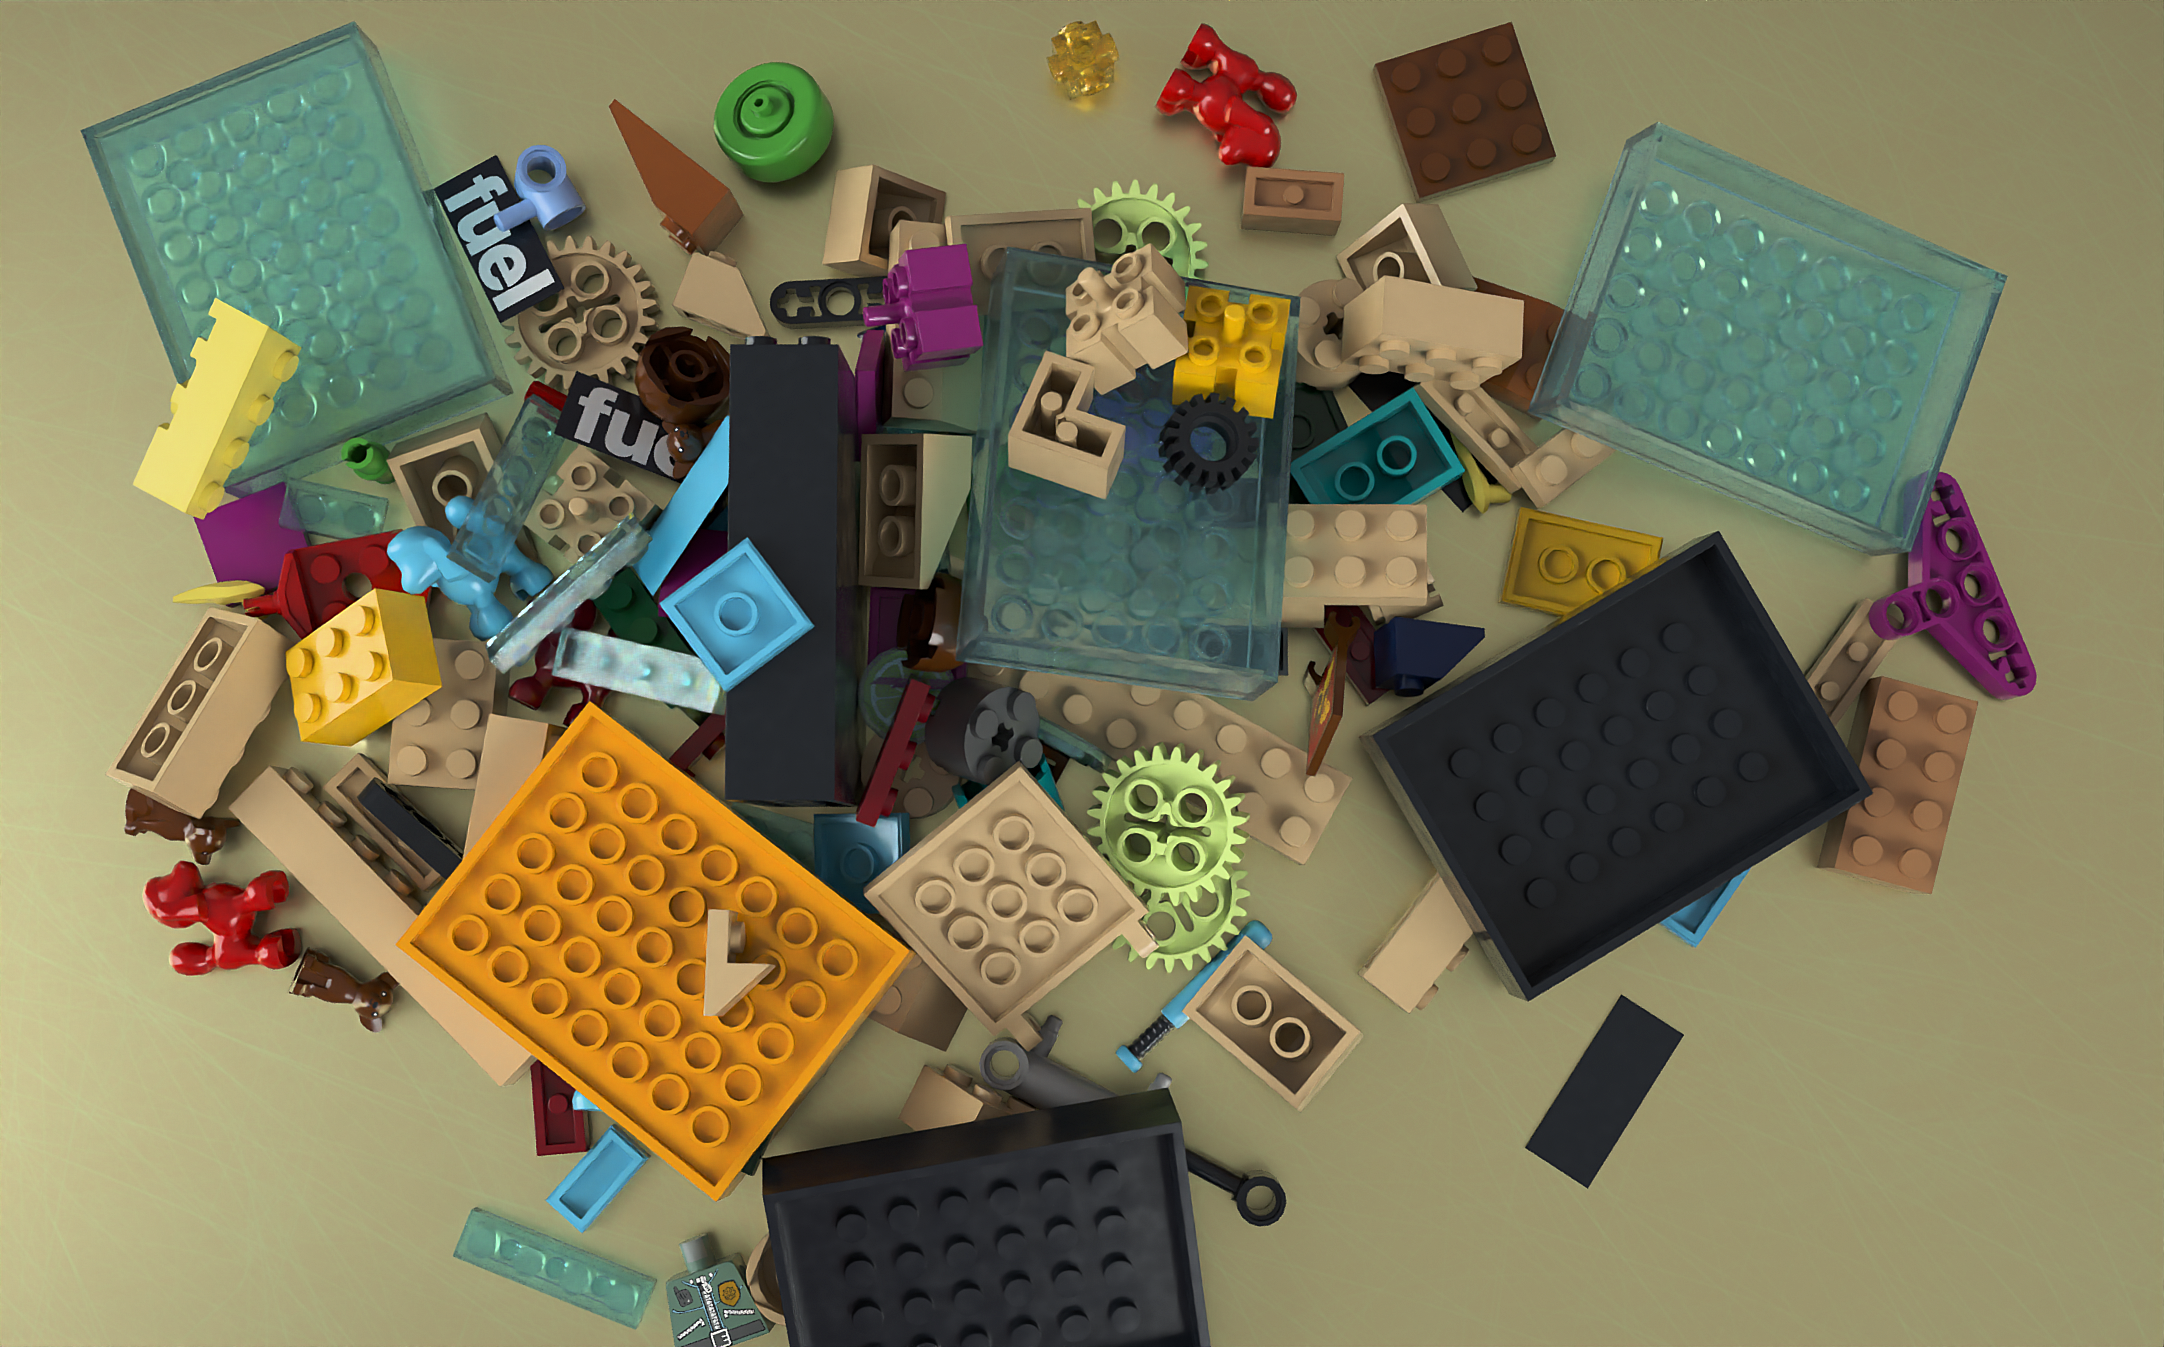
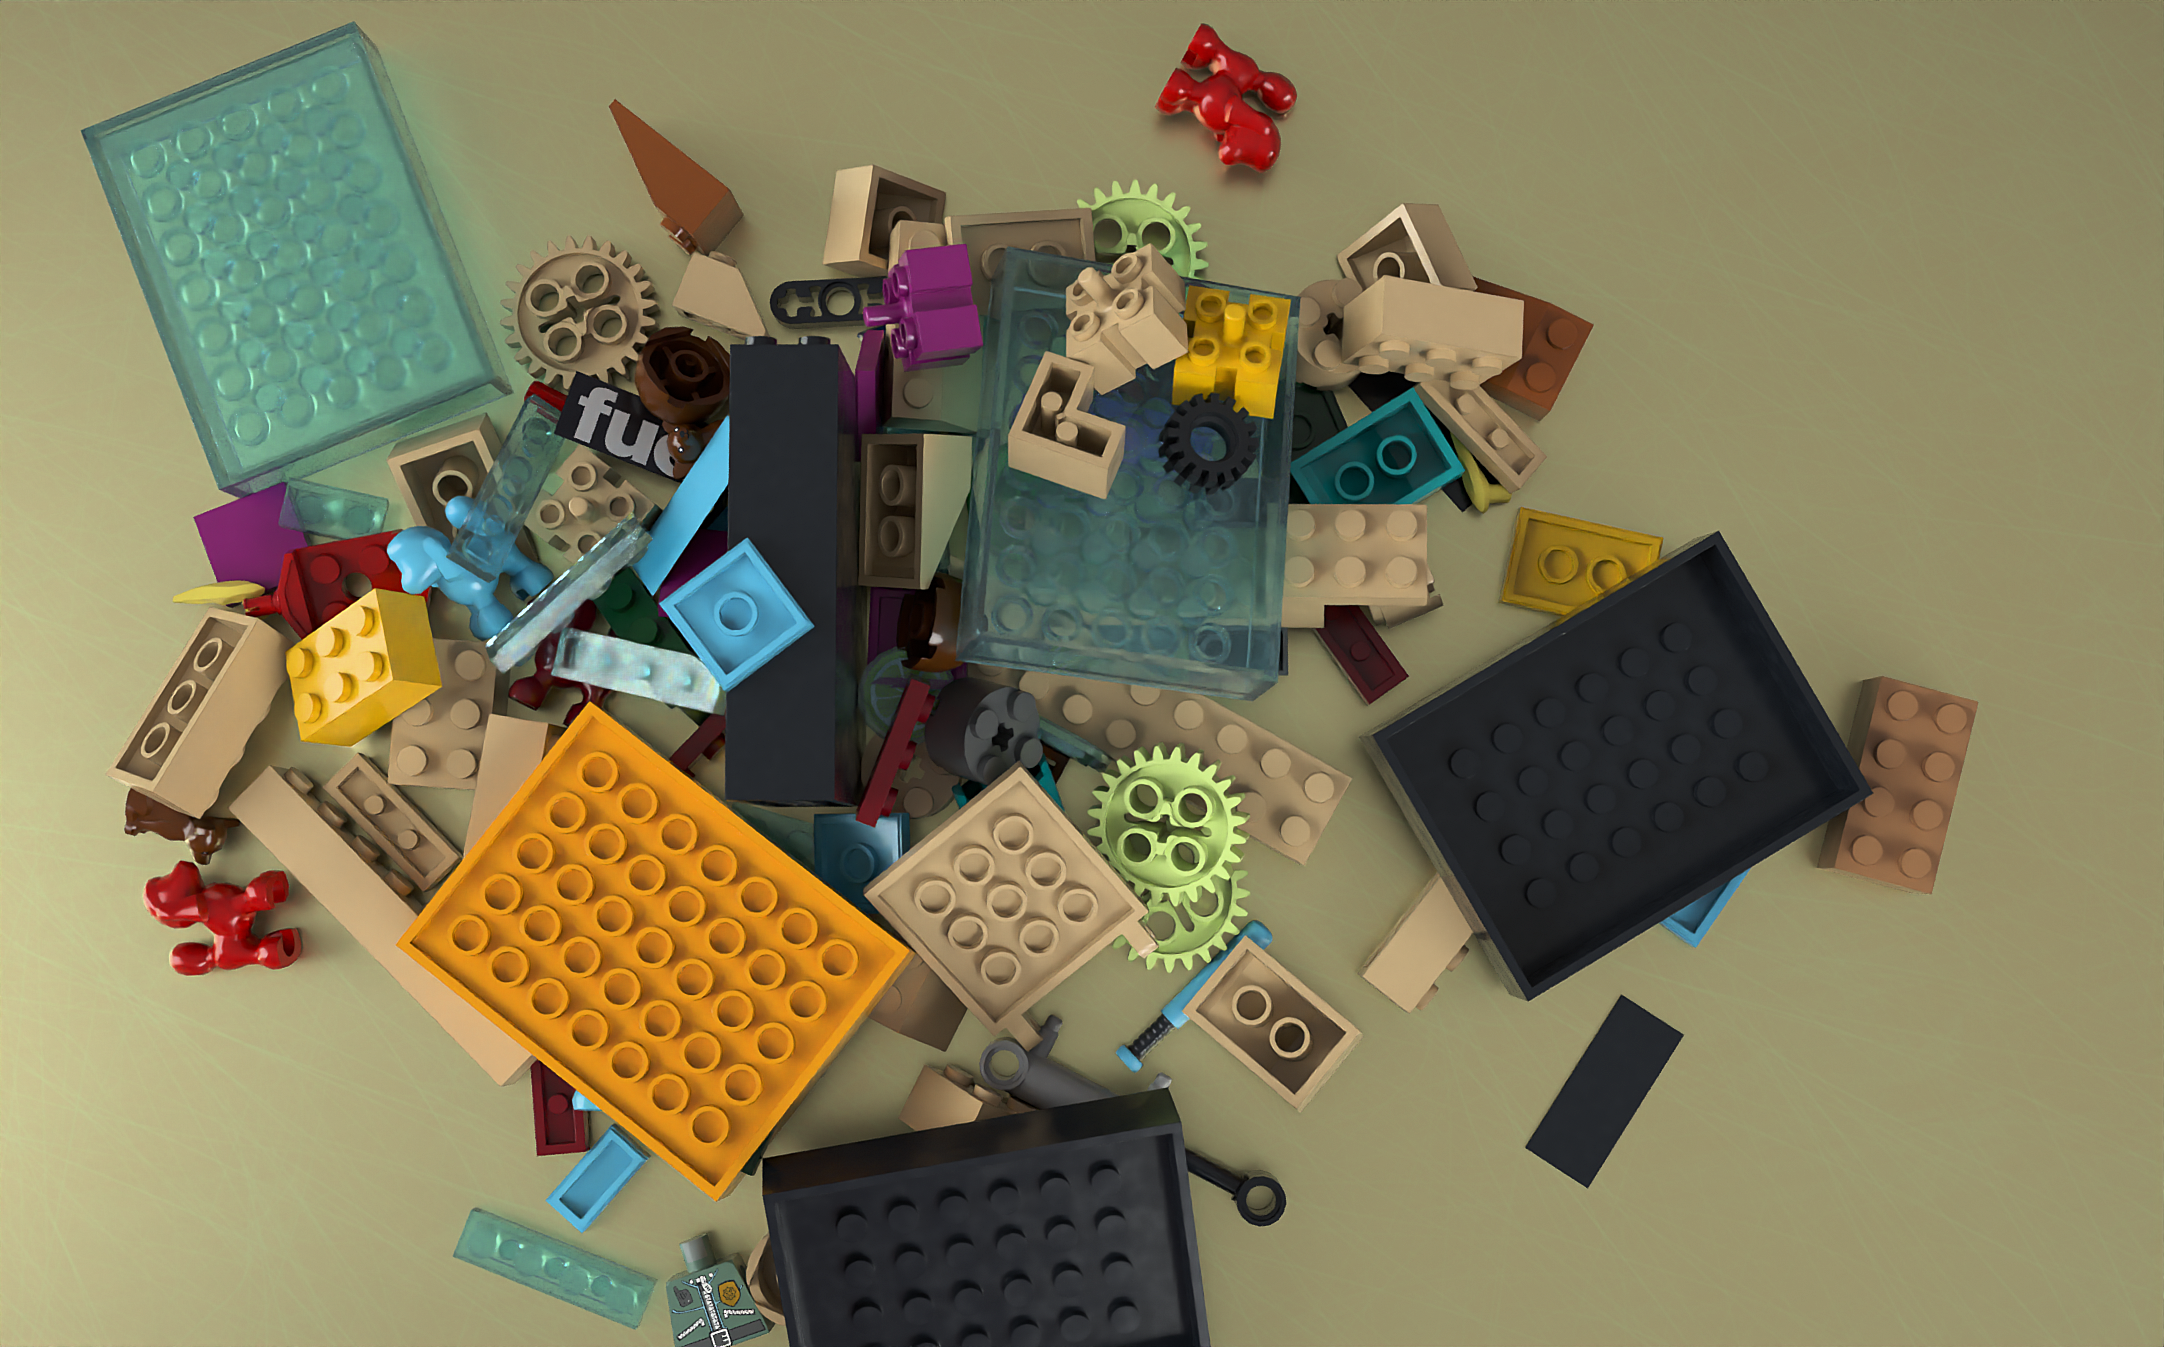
(216, 411): light yellow wedge -> none
(334, 984): reddish brown animal -> none
(368, 460): bright green pin -> none
(411, 827): black beam -> none
(507, 263): sticker -> none
(552, 202): light blue piece -> none
(724, 979): tan slope -> none
(773, 122): bright green wheel -> none
(1082, 74): clear yellow brick -> none
(1292, 201): medium nougat panel -> none
(1328, 691): reddish brown flag -> none
(1419, 653): dark blue slope -> none
(1464, 112): reddish brown plate -> none
(1558, 465): tan plate -> none
(1768, 342): clear light blue container -> none
(1849, 661): tan plate -> none
(1962, 616): magenta beam -> none

